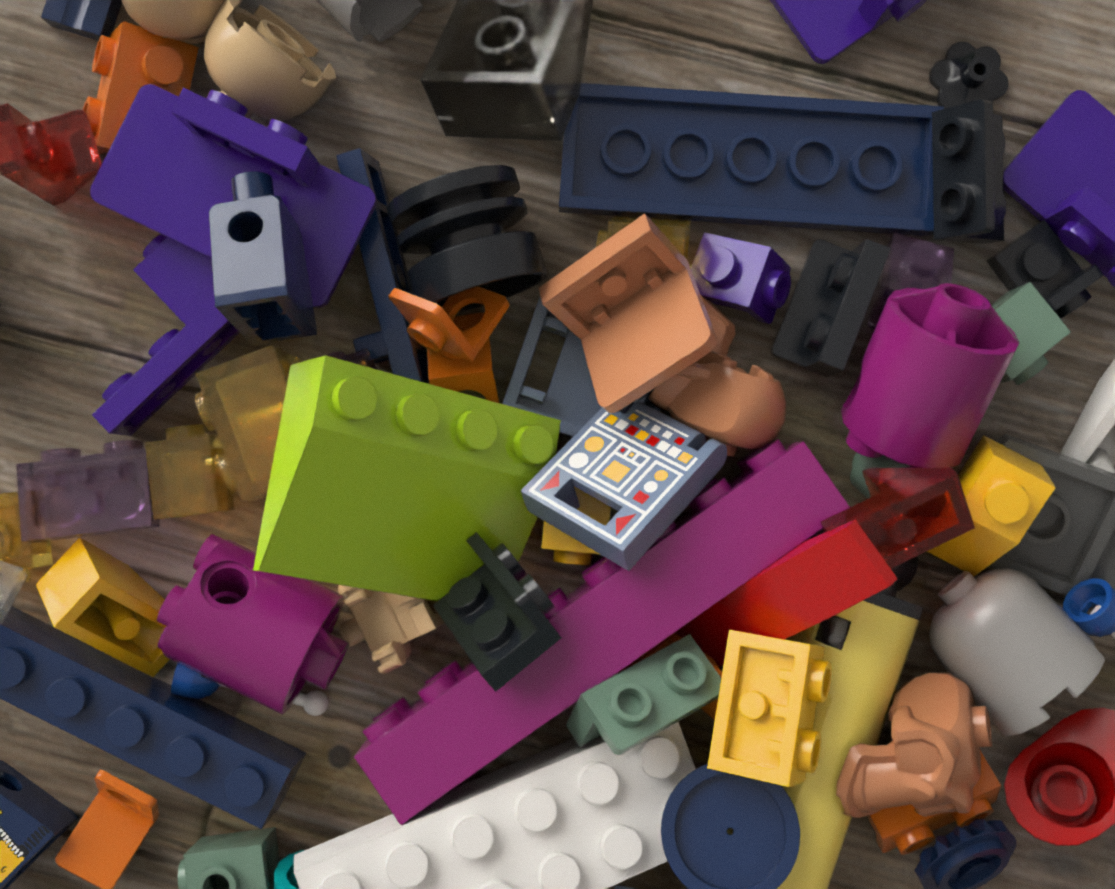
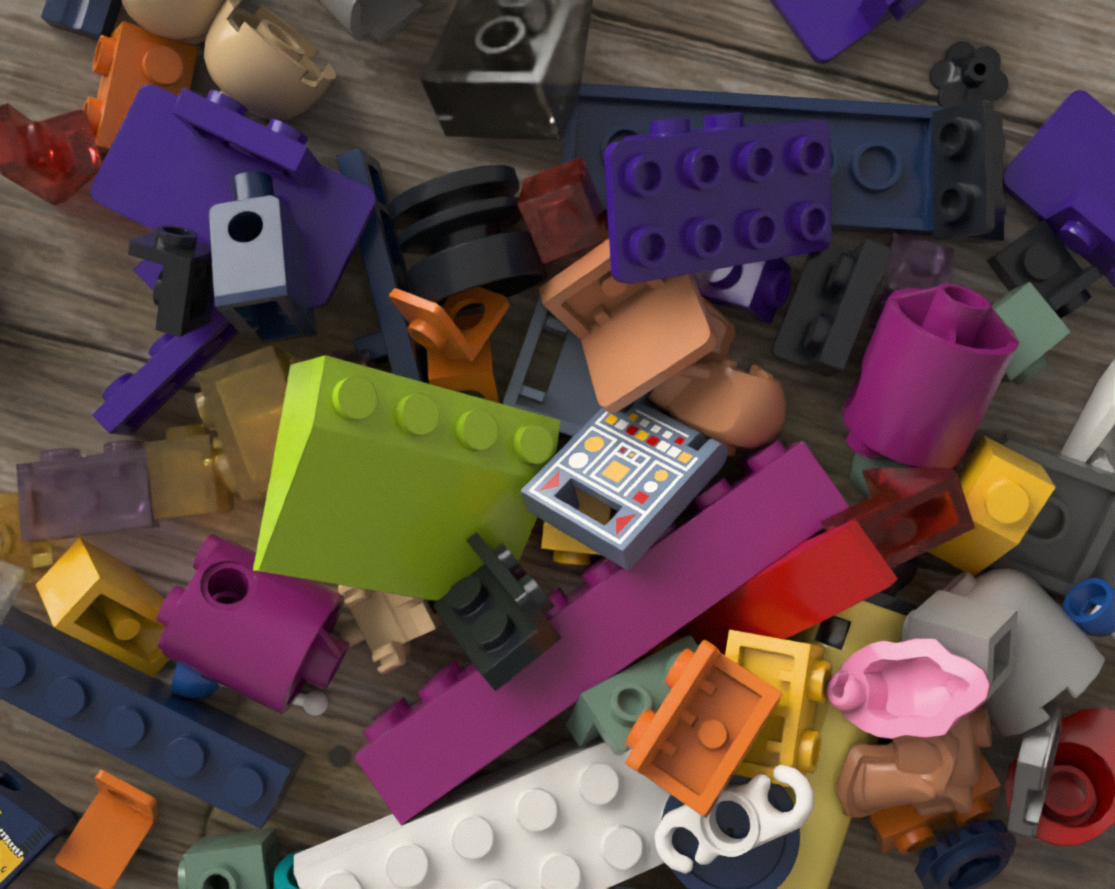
(185, 284): none -> black bracket
(562, 210): none -> clear red brick
(701, 727): none -> orange bracket
(716, 195): none -> dark purple bracket
(765, 820): none -> white piece
(907, 688): none -> bright pink arm
(968, 629): none -> light grey brick
(1034, 773): none -> flat silver tile

